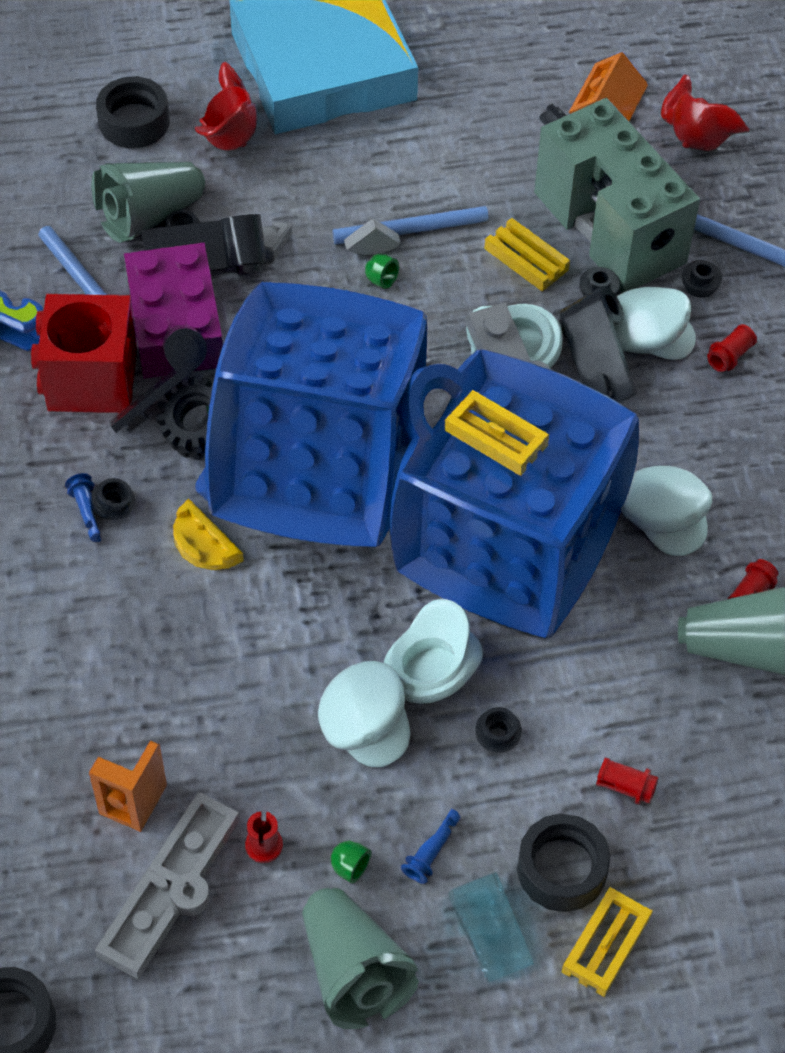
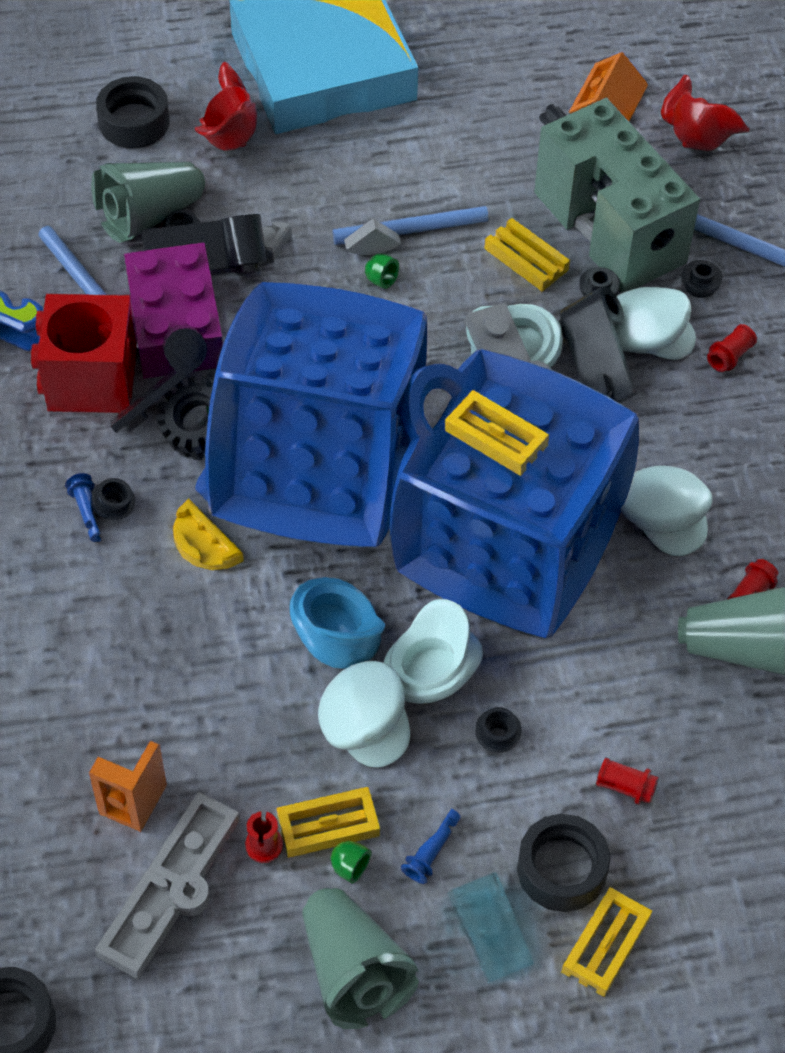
(332, 838): none -> yellow tile
(335, 622): none -> dark azure piece

